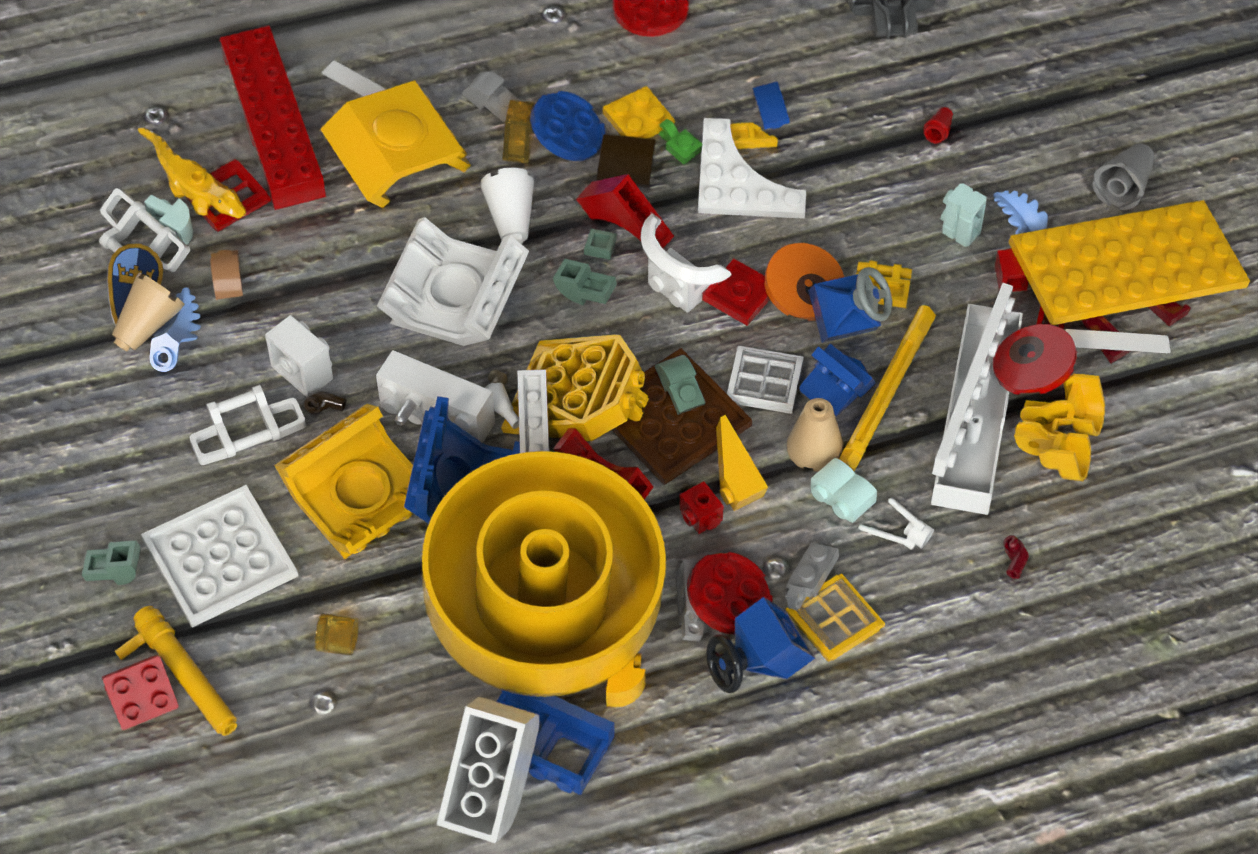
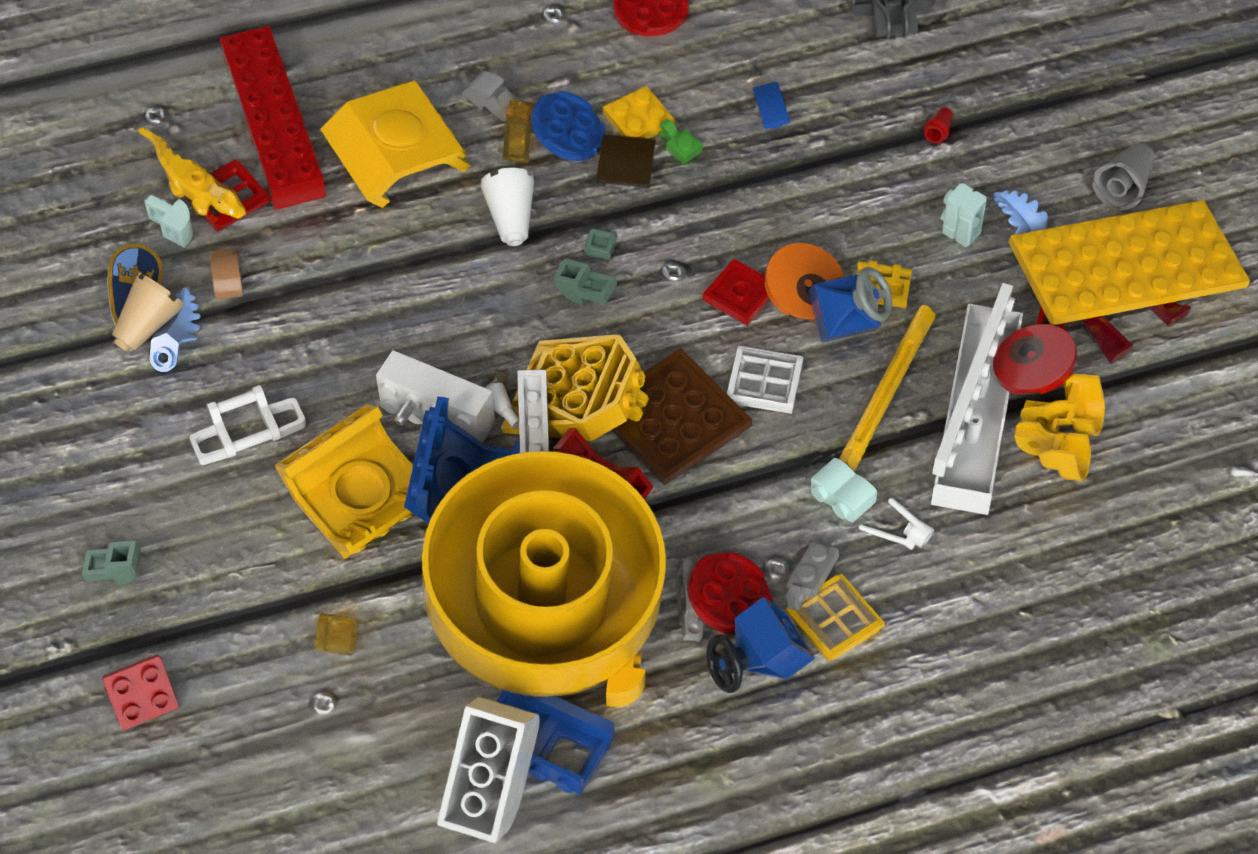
(123, 228): white bar -> none
(160, 637): yellow cylinder -> none
(219, 555): white plate -> none
(299, 356): white brick -> none
(322, 401): dark brown arm -> none
(351, 79): white sticker -> none
(451, 285): white panel -> none
(623, 204): red arch -> none
(673, 273): white piece -> none
(679, 380): sand green brick -> none
(701, 508): red brick -> none
(733, 186): white plate -> none
(738, 475): yellow slope -> none
(751, 136): yellow tile -> none
(815, 436): tan cone -> none
(836, 379): blue piece -> none
(1009, 271): red brick -> none
(1017, 554): dark red arm -> none
(1120, 341): white sticker -> none

